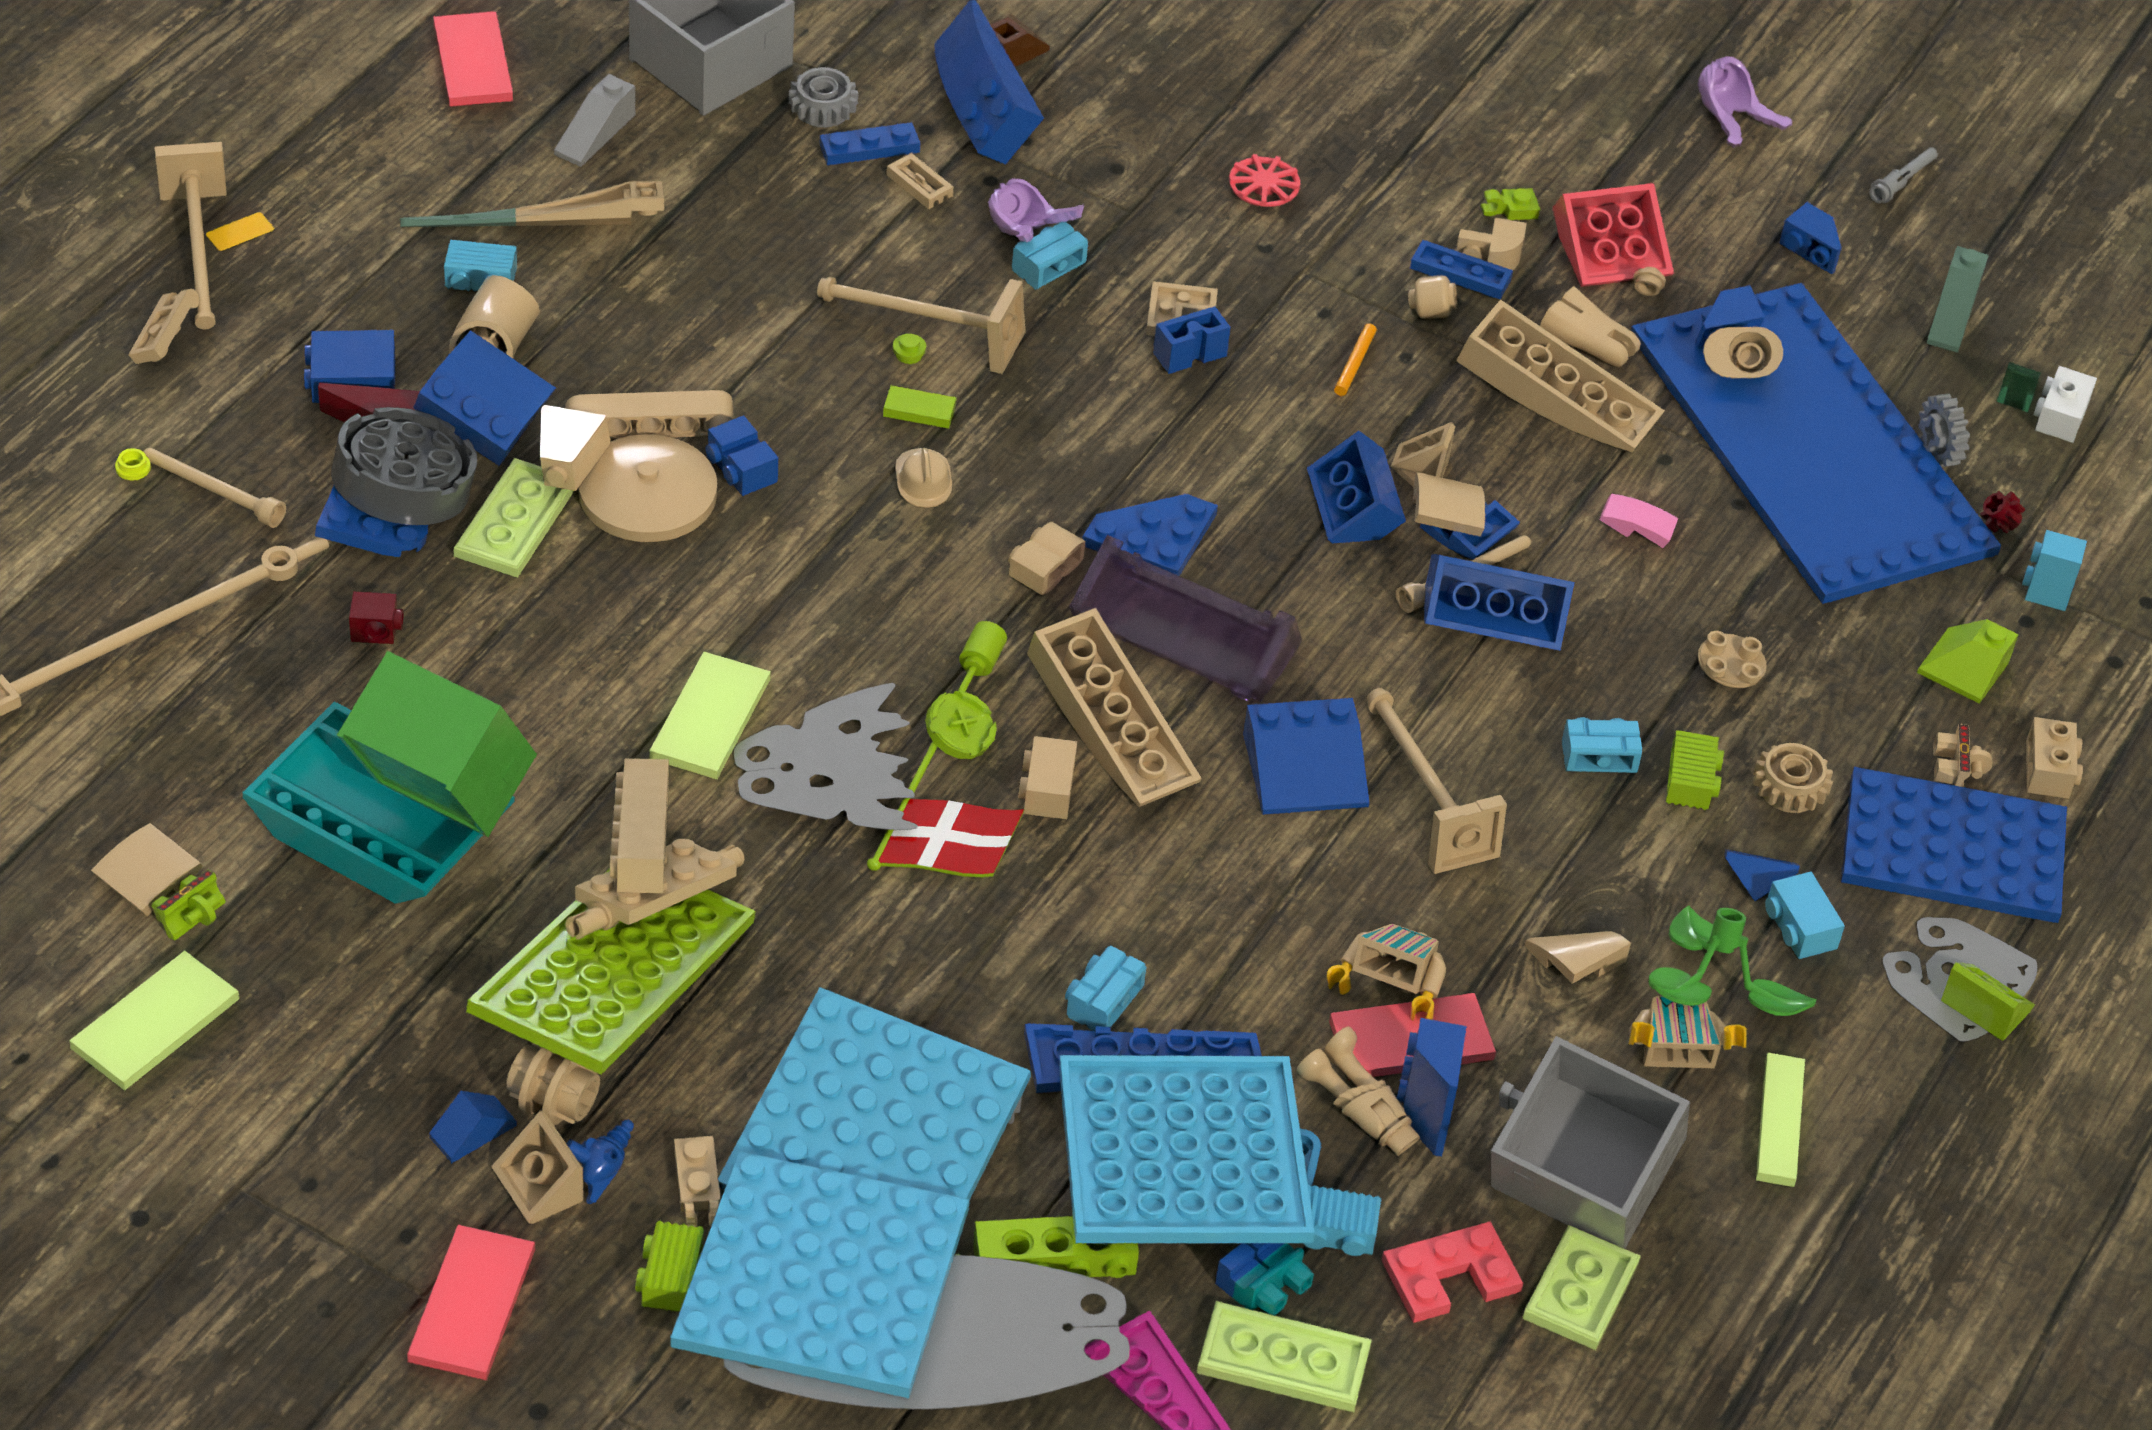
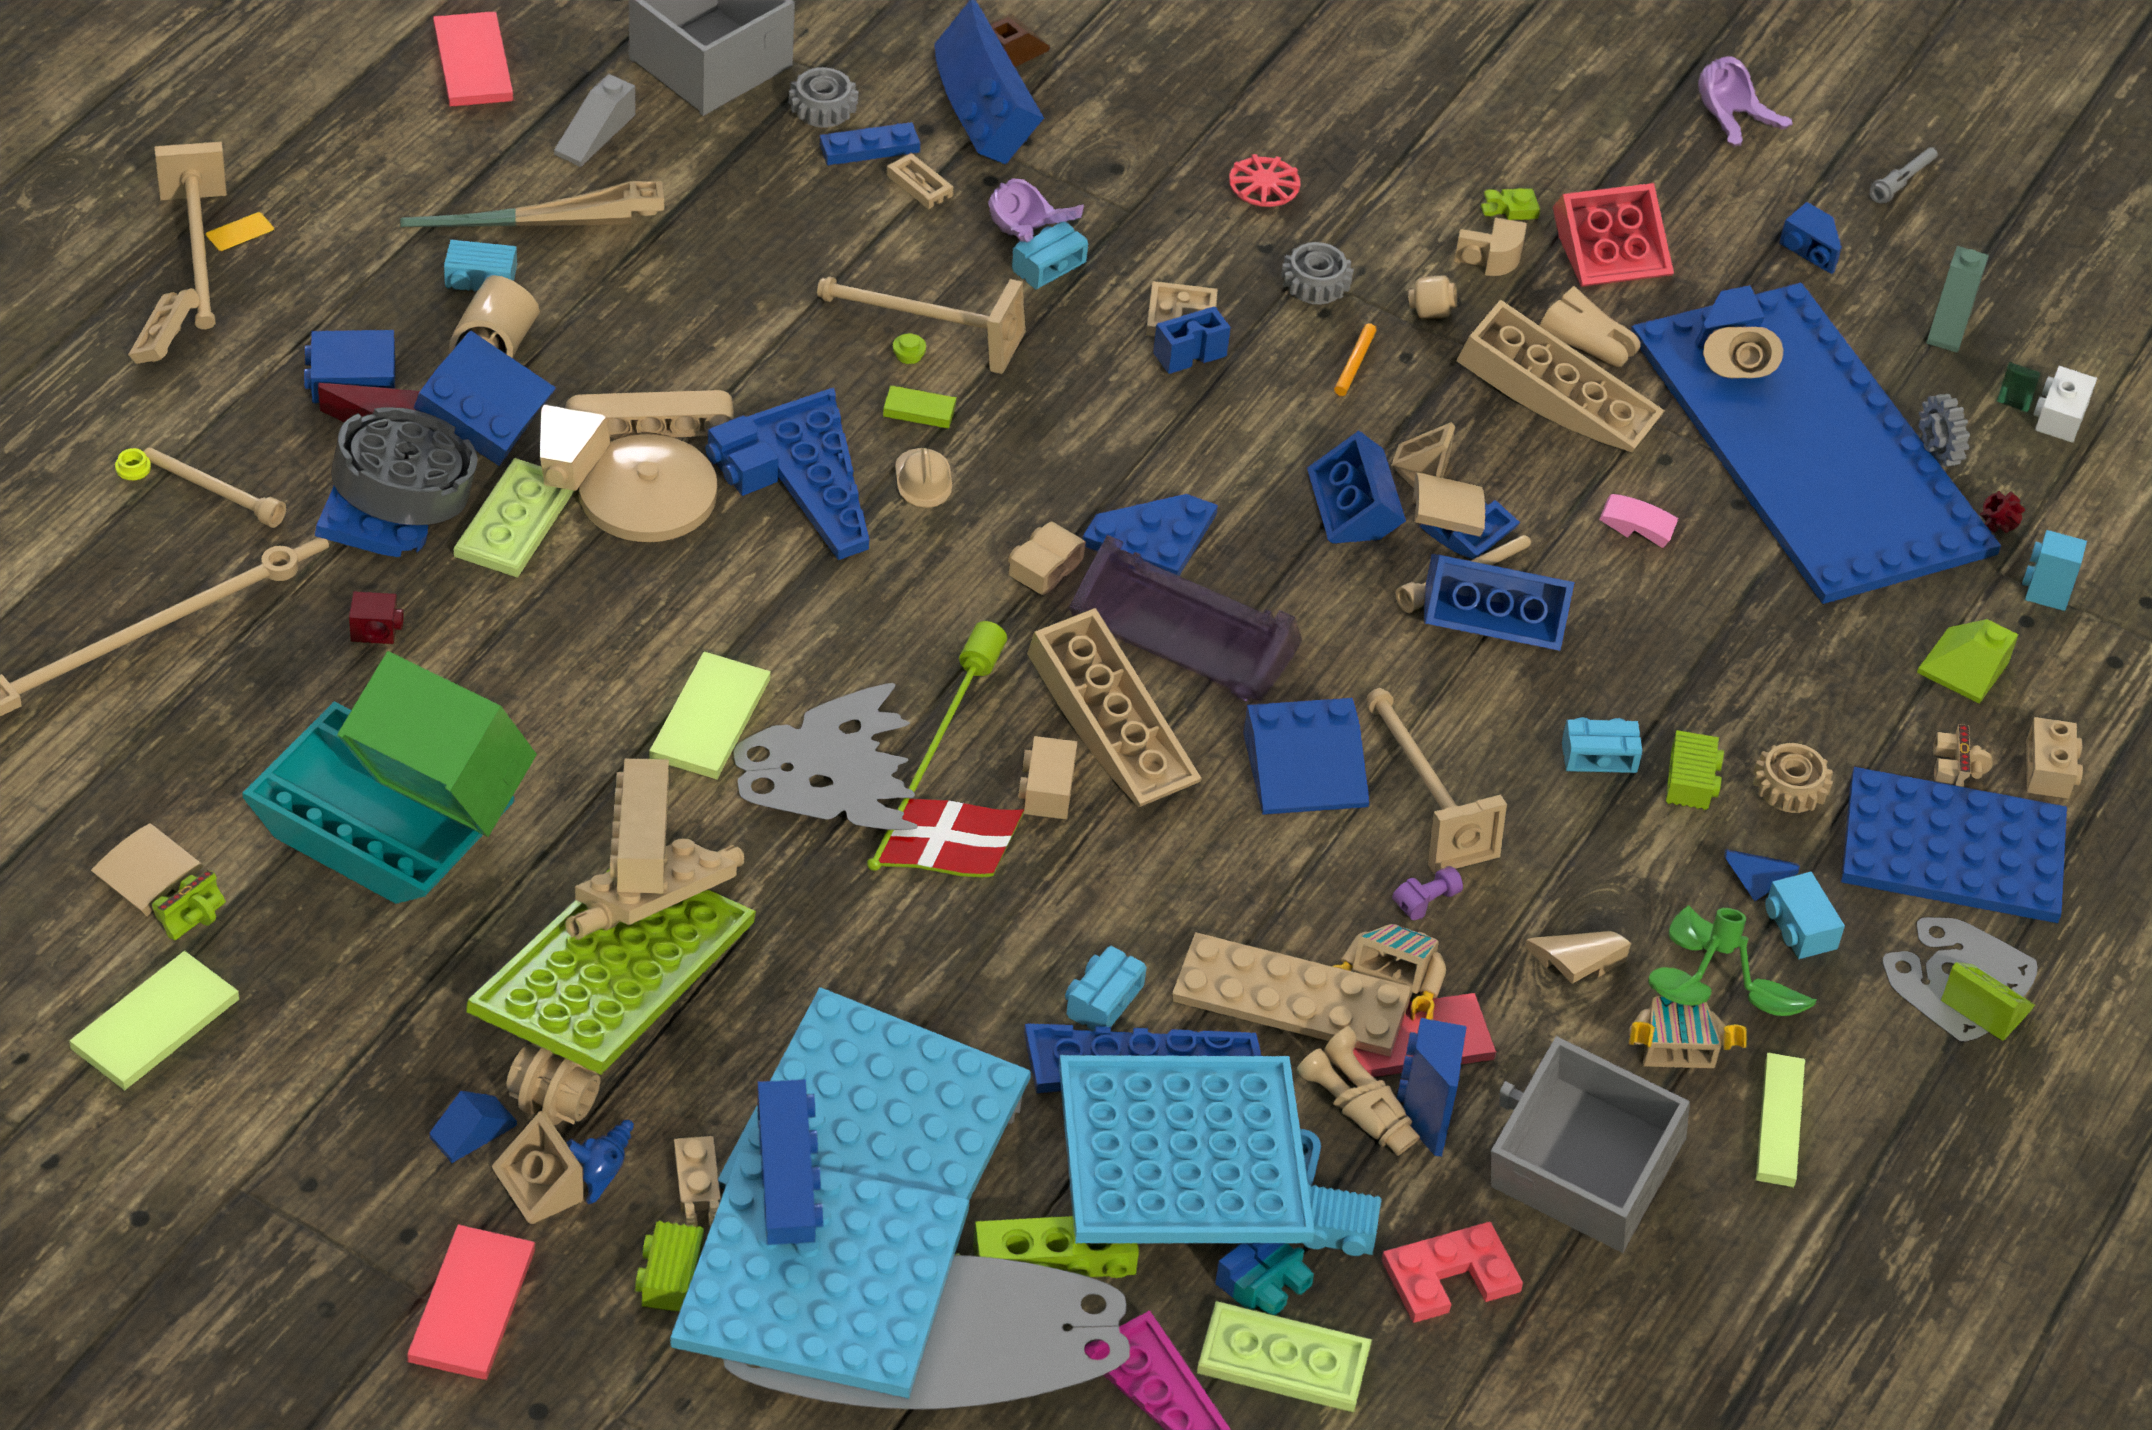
(787, 1162): none -> blue wedge
(817, 467): none -> blue wing
(960, 725): lime tile -> none
(1291, 993): none -> tan plate
(1317, 273): none -> light grey gear
(1414, 897): none -> medium lavender leg
(1461, 269): blue plate -> none
(1581, 1287): yellowish green tile -> none
(1649, 281): tan plate -> none
(1732, 659): tan dish -> none

